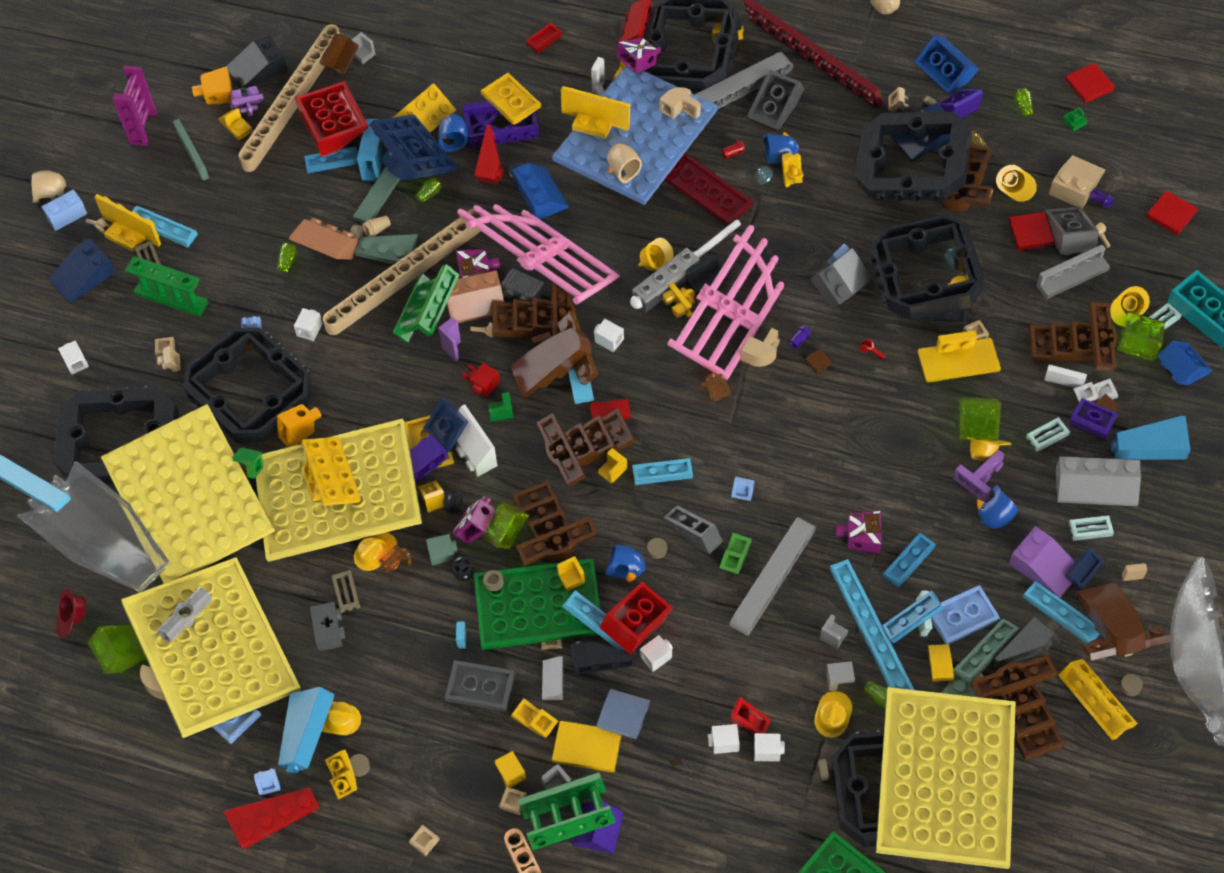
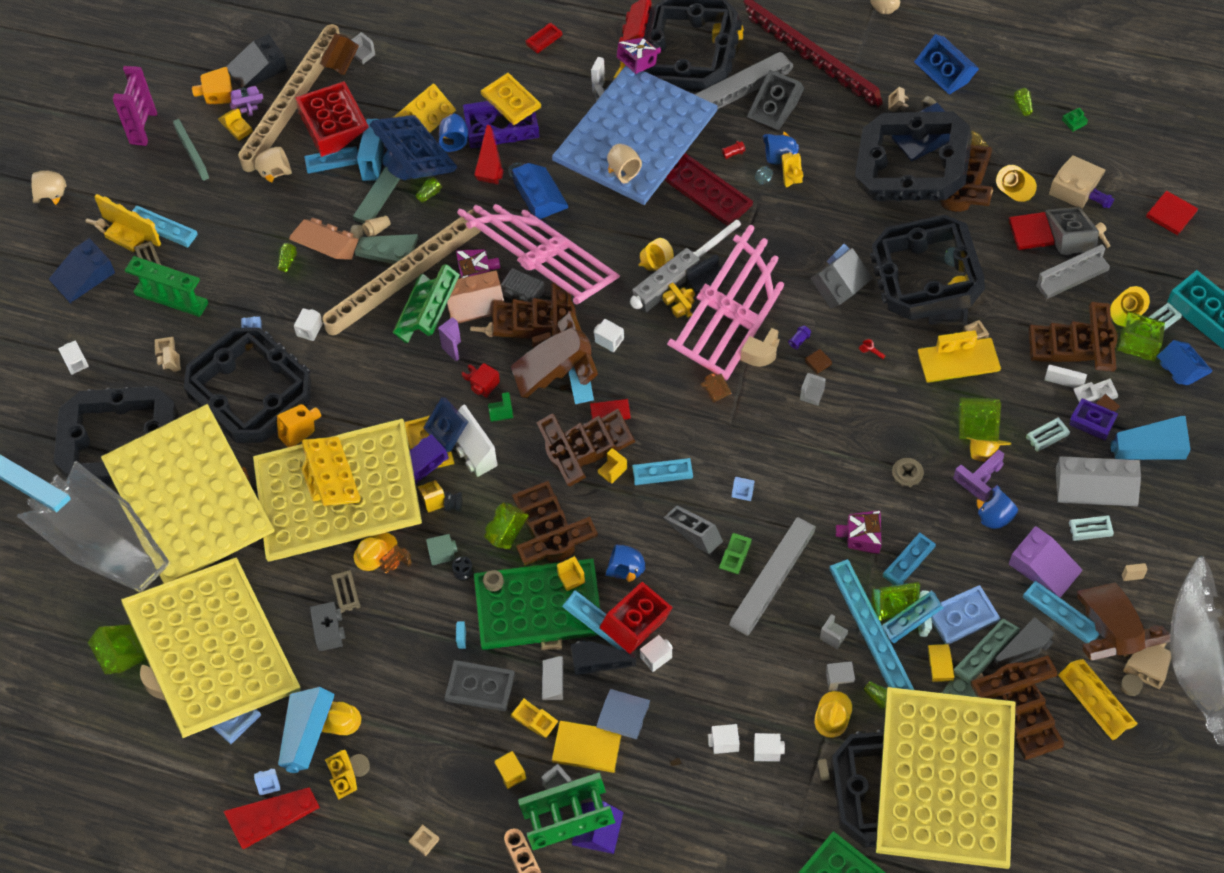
(64, 210): light blue brick -> none
(70, 612): dark red piece -> none
(176, 623): light grey piece -> none
(251, 459): green panel -> none
(272, 163): none -> tan piece
(478, 515): magenta torso -> none
(510, 800): tan tile -> none
(594, 113): yellow bracket -> none
(657, 548): dark tan tile -> none
(679, 100): tan brick -> none
(749, 717): red slope -> none
(812, 389): none -> light grey panel
(893, 599): none -> clear neon green slope
(907, 464): none -> dark tan gear
(963, 102): dark purple slope -> none
(1084, 568): dark blue tile -> none
(1090, 83): red tile -> none
(1150, 665): none -> tan torso

